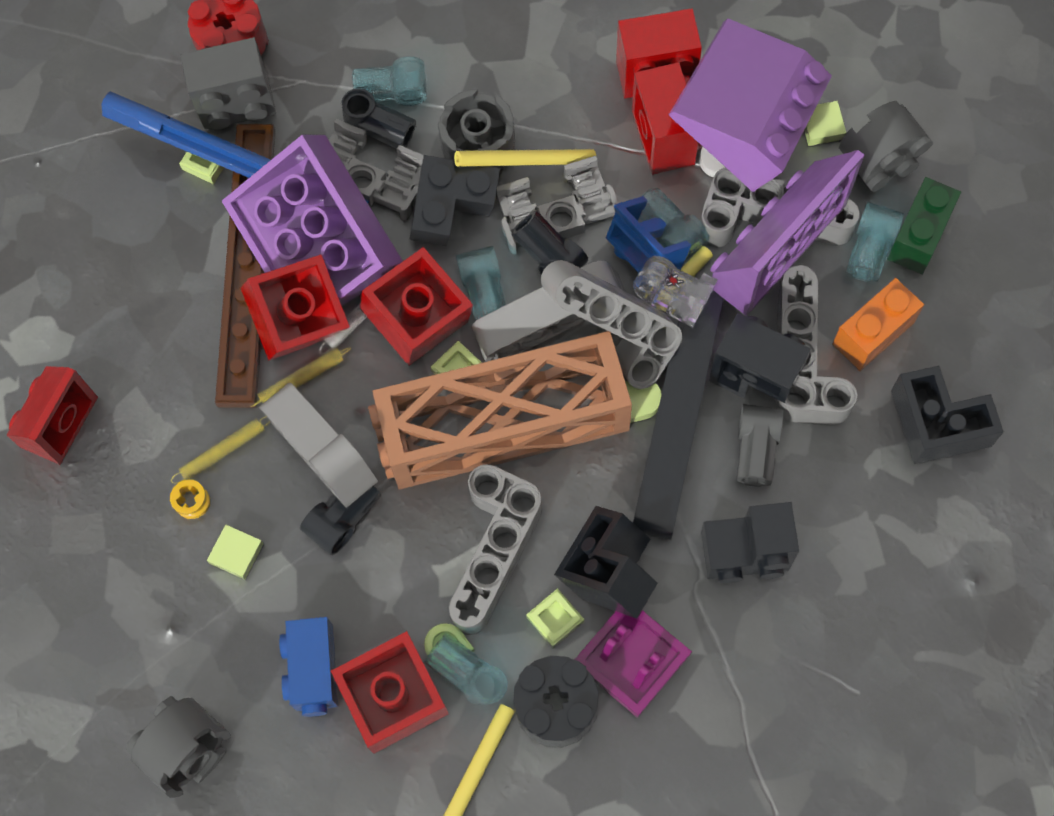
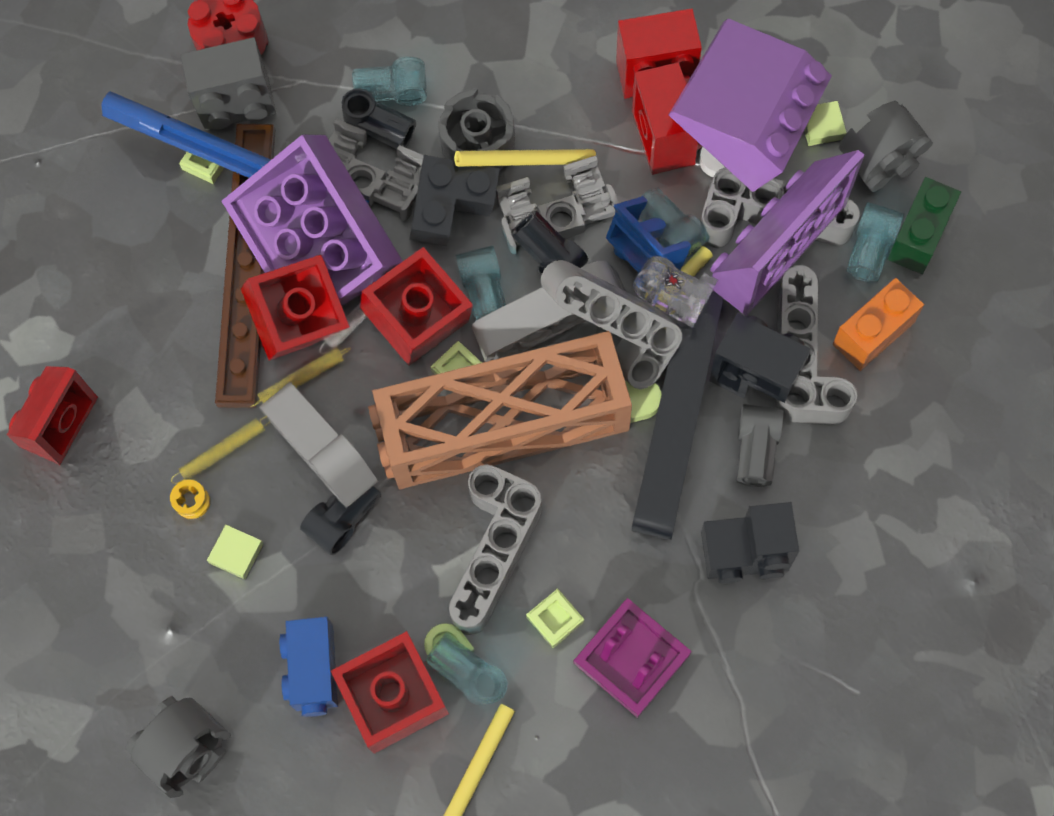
(572, 682): black brick -> none
(604, 565): black brick -> none
(936, 425): black brick -> none

